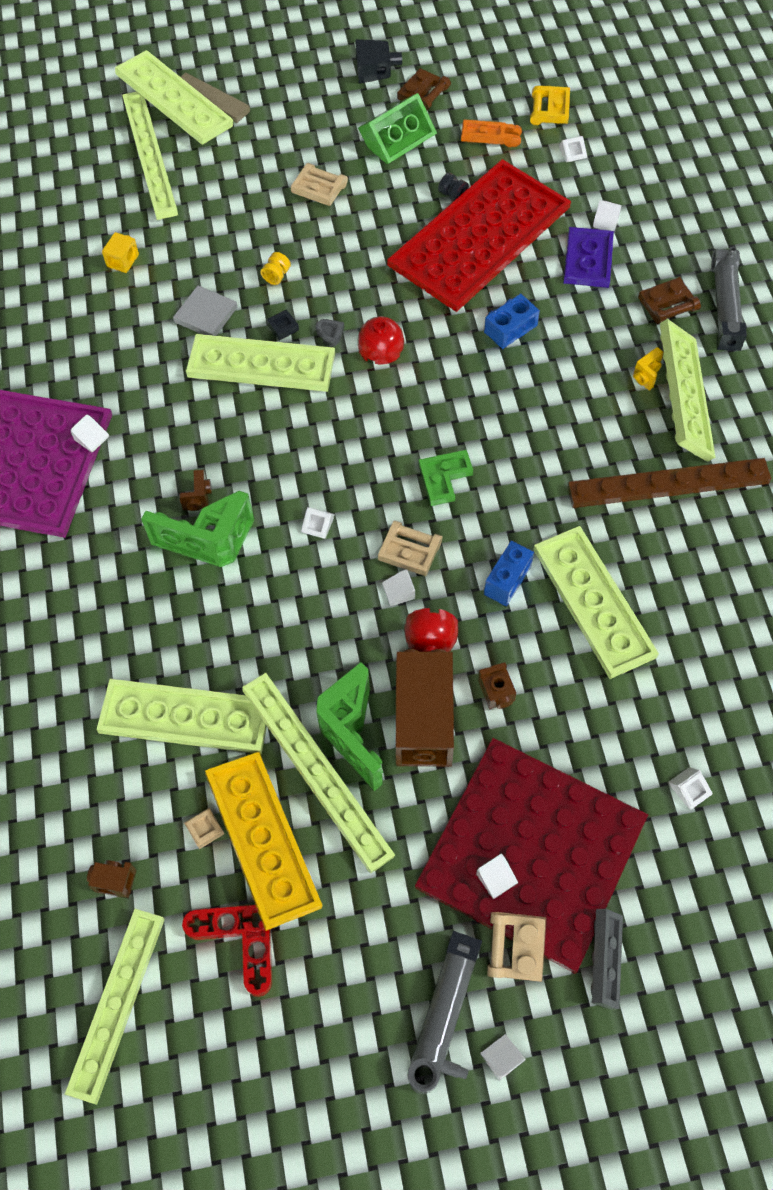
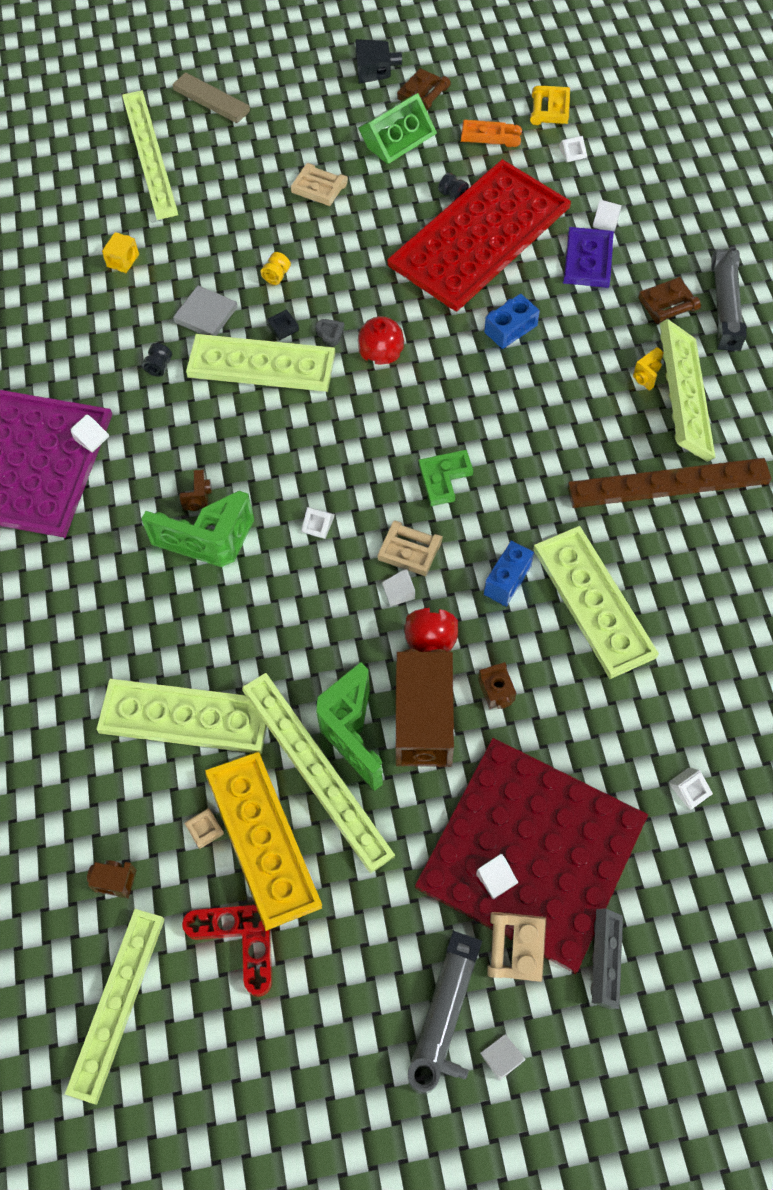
(156, 361): none -> black wheel
(174, 97): yellowish green plate -> none

